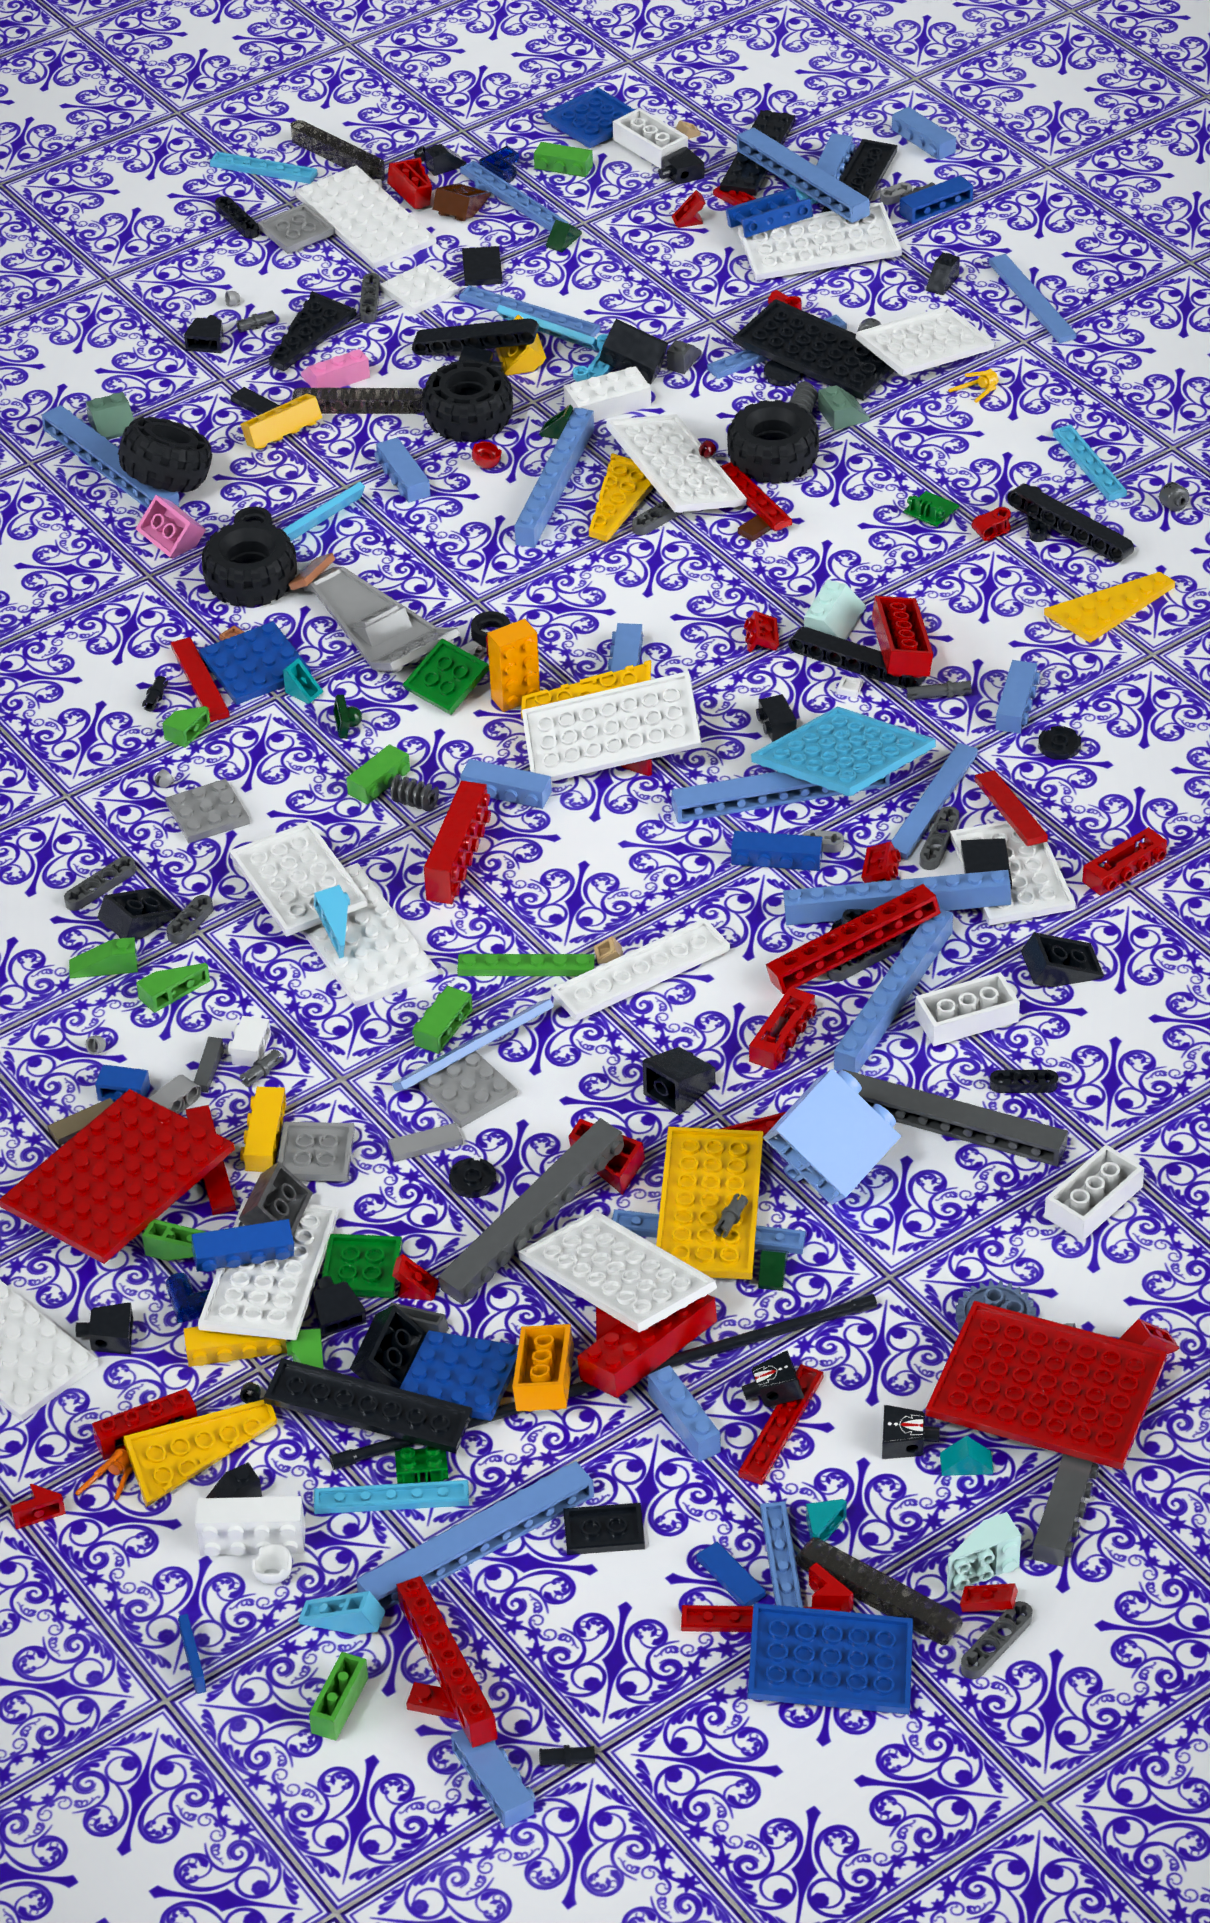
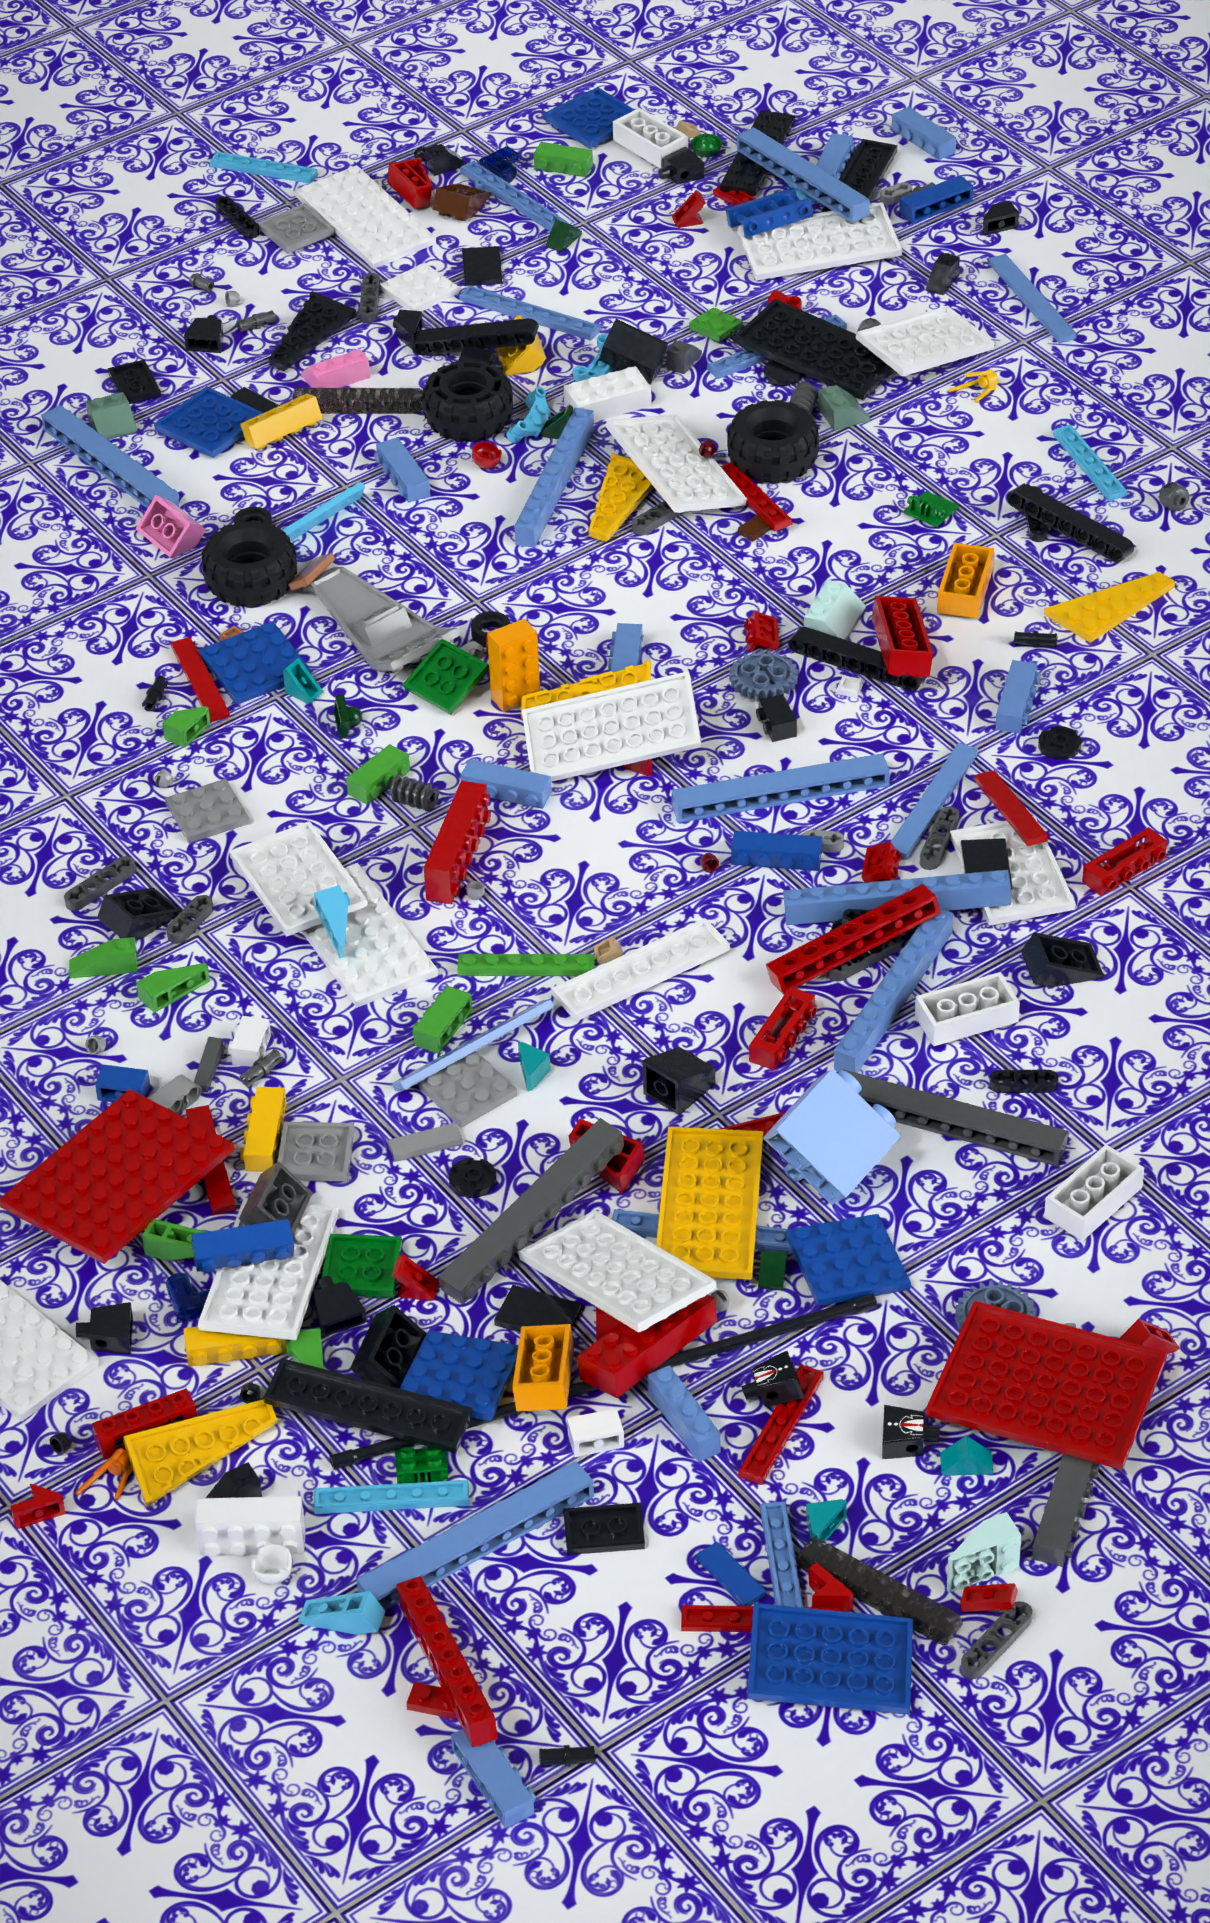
(60, 1442): none -> black hinge
(68, 1127): dark tan tile -> none
(134, 381): none -> black tile
(165, 454): black tyre -> none
(191, 1654): blue tile -> none
(197, 280): none -> dark grey pin
(207, 421): none -> blue plate
(336, 149): clear smoke beam -> none
(338, 1696): bright green brick -> none
(407, 325): none -> black slope
(425, 1319): dark grey piece -> none
(475, 890): none -> light grey hinge
(534, 419): none -> medium azure plate
(534, 1064): none -> teal slope
(535, 1308): none -> black tile
(552, 329): medium azure tile -> none
(595, 1432): none -> white brick
(706, 145): none -> green hat
(709, 862): none -> dark red hinge
(716, 324): none -> bright green plate
(721, 1305): none -> light grey hinge
(730, 1215): dark grey pin -> none
(763, 675): none -> sand blue gear
(843, 751): medium azure plate -> none
(847, 1259): none -> blue plate
(938, 690): dark grey pin -> none
(965, 580): none -> light orange brick
(991, 525): red piece -> none
(1000, 218): none -> black slope
(1035, 639): none -> black pin

